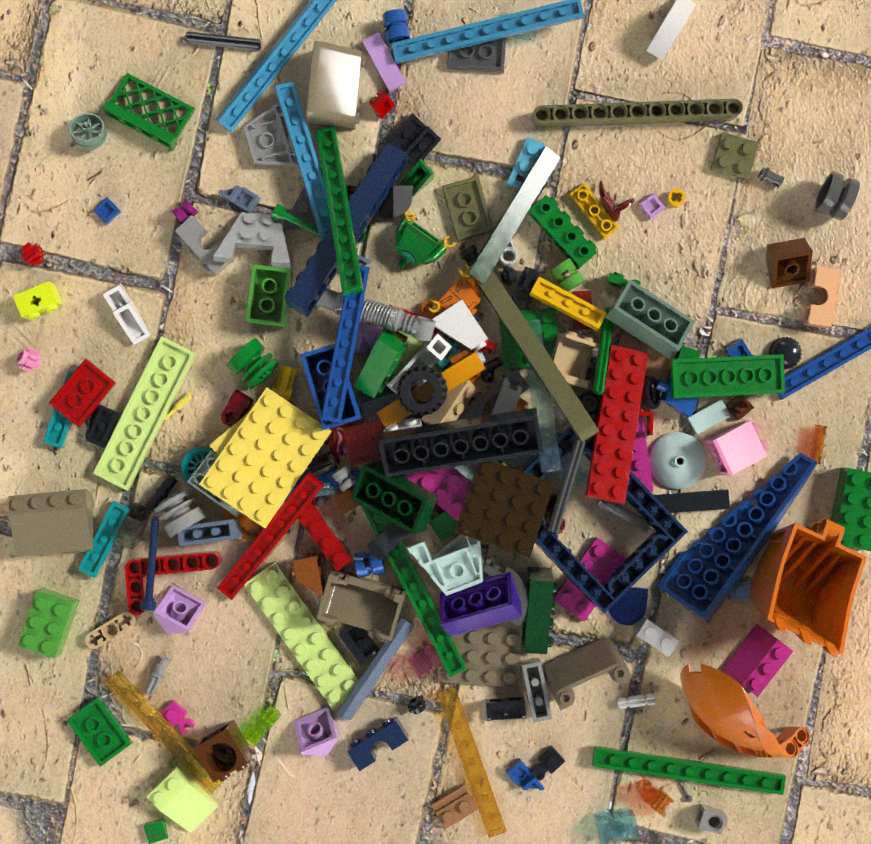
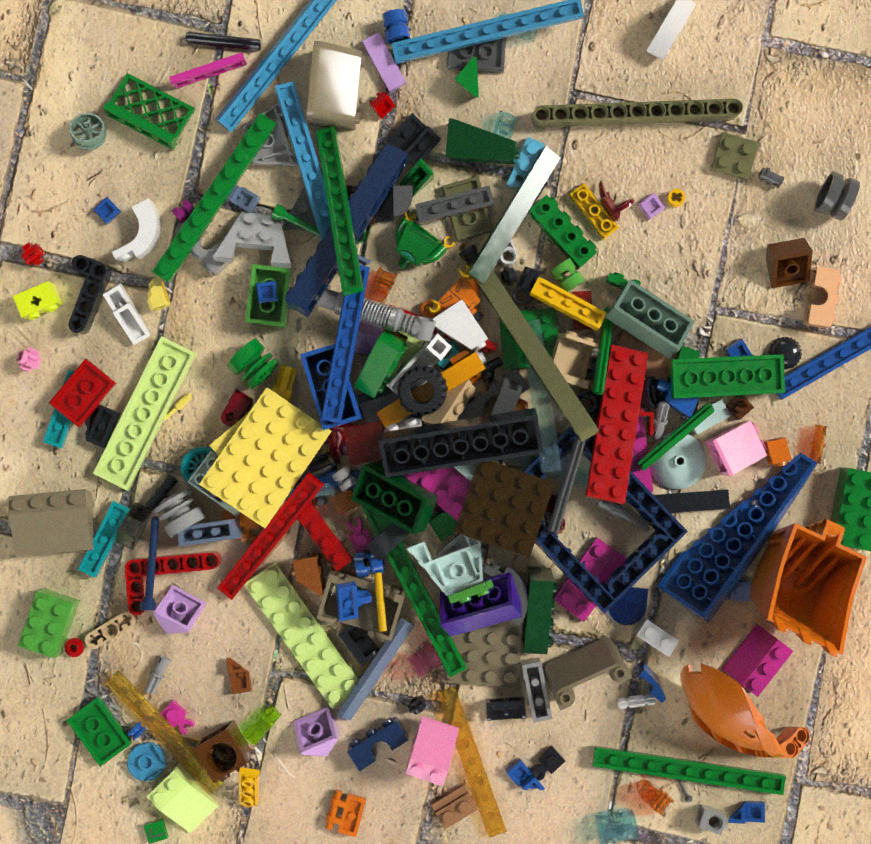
(79, 644): none -> red plate
(85, 296): none -> black beam
(136, 731): none -> blue bush
(146, 761): none -> dark azure tile
(147, 235): none -> white arch
(157, 295): none -> light yellow rock
(208, 70): none -> dark pink tile
(214, 198): none -> green plate
(239, 677): none -> dark orange slope
(249, 787): none -> yellow tile
(267, 292): none -> blue tile
(349, 600): none -> blue hinge
(351, 815): none -> orange plate
(360, 537): none -> dark pink plate
(380, 602): none -> yellow bar
(383, 283): none -> clear orange piece
(432, 751): none -> bright pink slope
(454, 204): none -> dark grey plate
(465, 594): none -> bright green plate
(469, 77): none -> green slope
(477, 145): none -> dark green slope
(514, 118): none -> clear light blue slope
(655, 688): none -> blue slope
(660, 420): none -> light grey axle
(677, 435): none -> green axle
(749, 812): none -> blue slope
(777, 451): none -> orange brick

